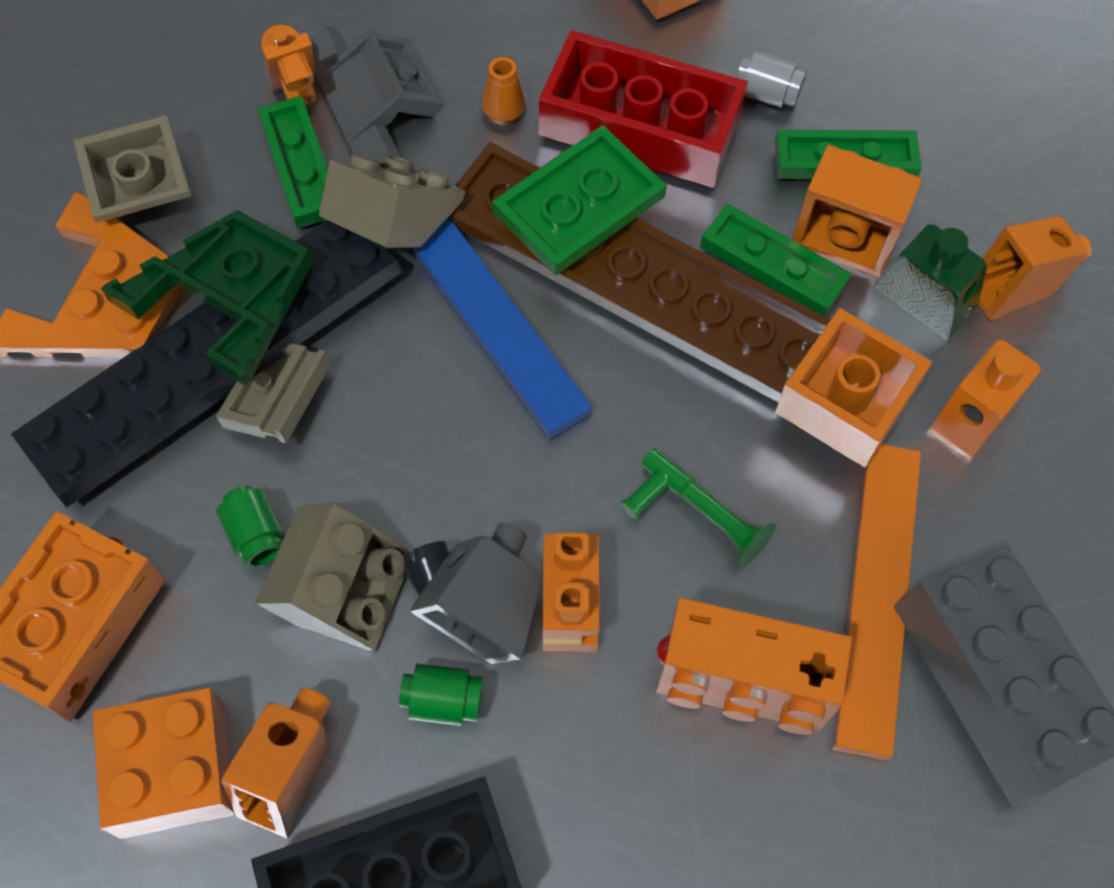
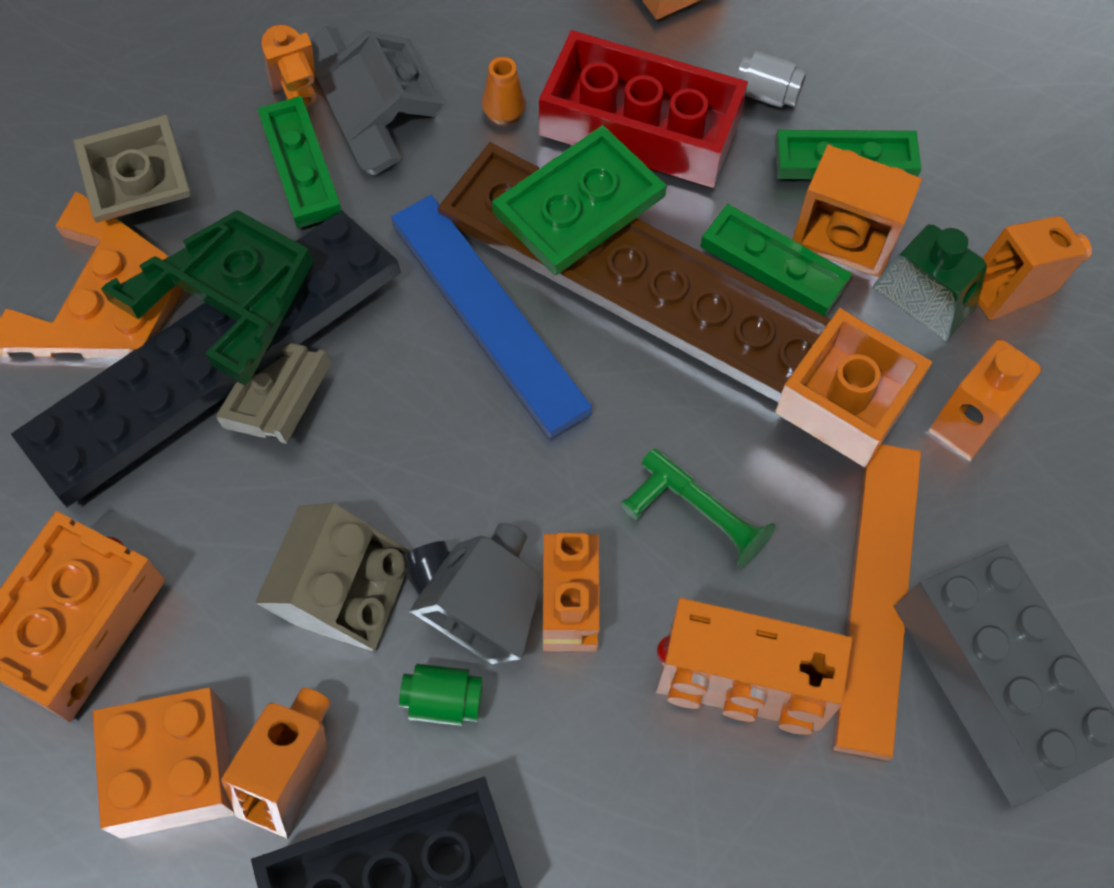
(251, 526): green brick -> none
(387, 199): dark tan slope -> none

